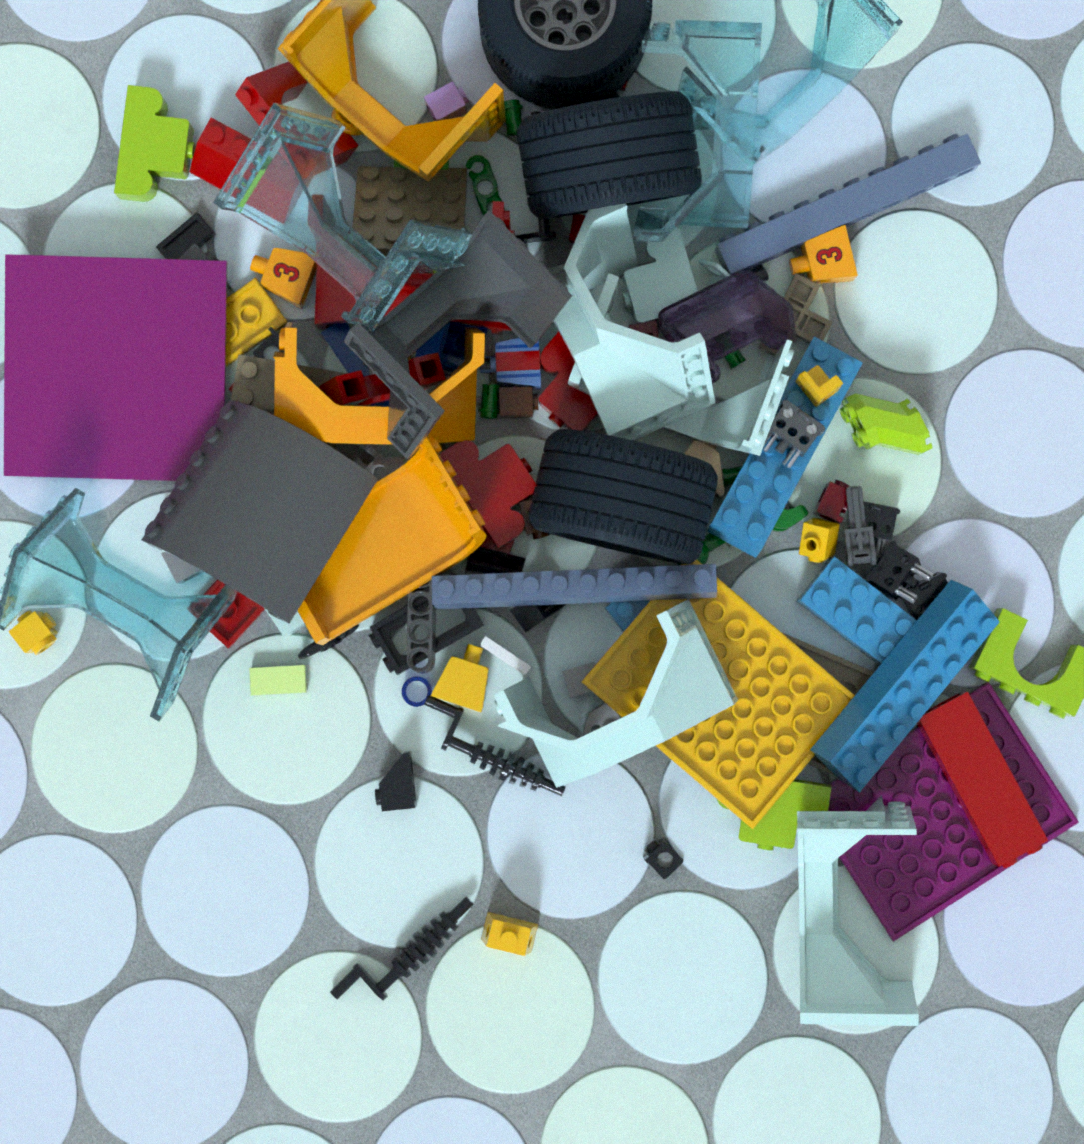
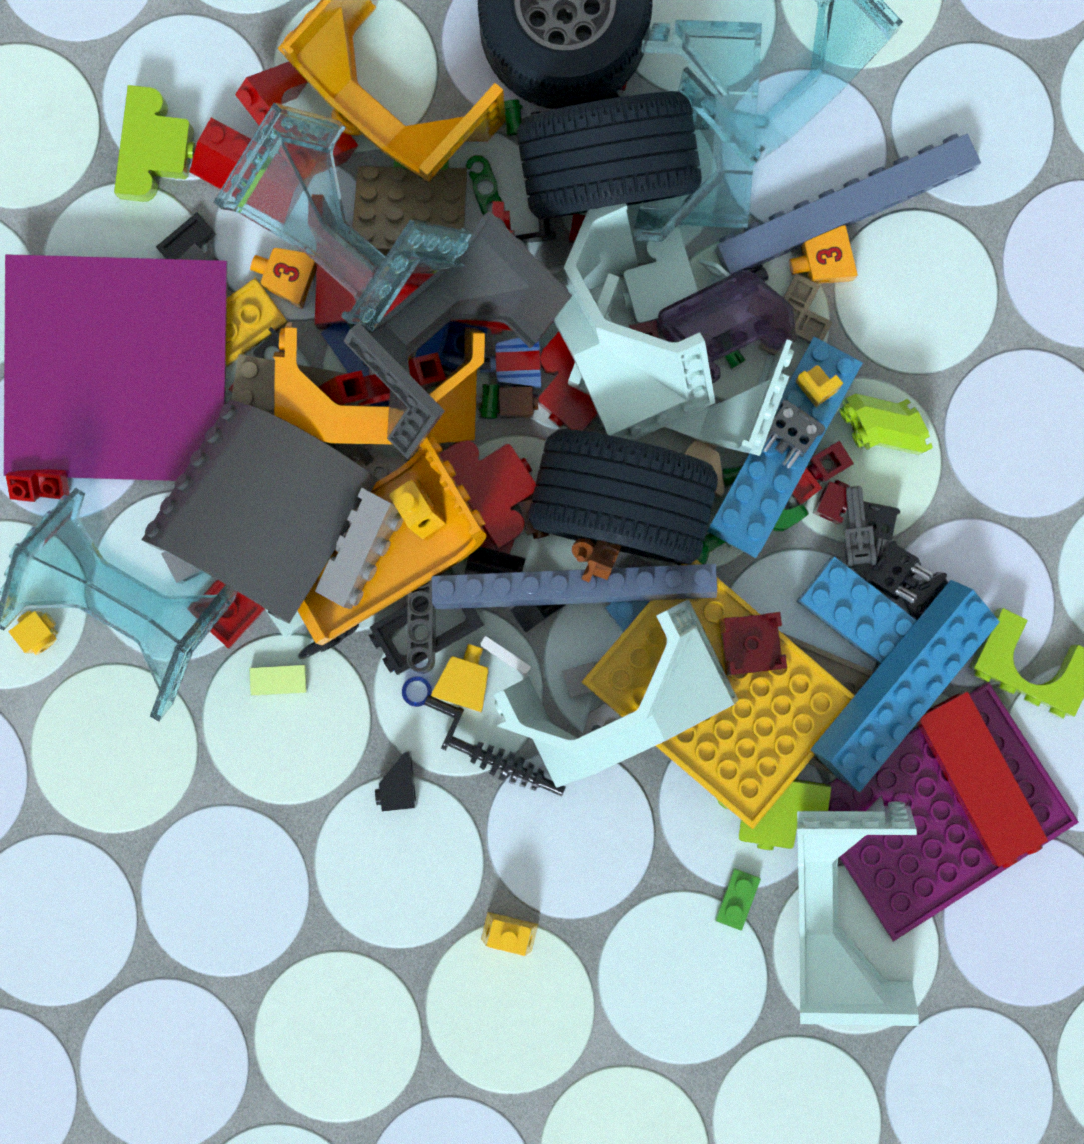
(32, 484): none -> red slope
(359, 550): none -> light grey wedge
(400, 968): black piece -> none
(416, 506): none -> yellow torso
(446, 102): lavender brick -> none
(599, 557): none -> dark orange hips
(652, 852): black bracket -> none
(737, 899): none -> bright green plate
(752, 643): none -> dark red panel
(805, 488): none -> red plate
(819, 539): yellow brick -> none
(837, 455): none -> dark red brick

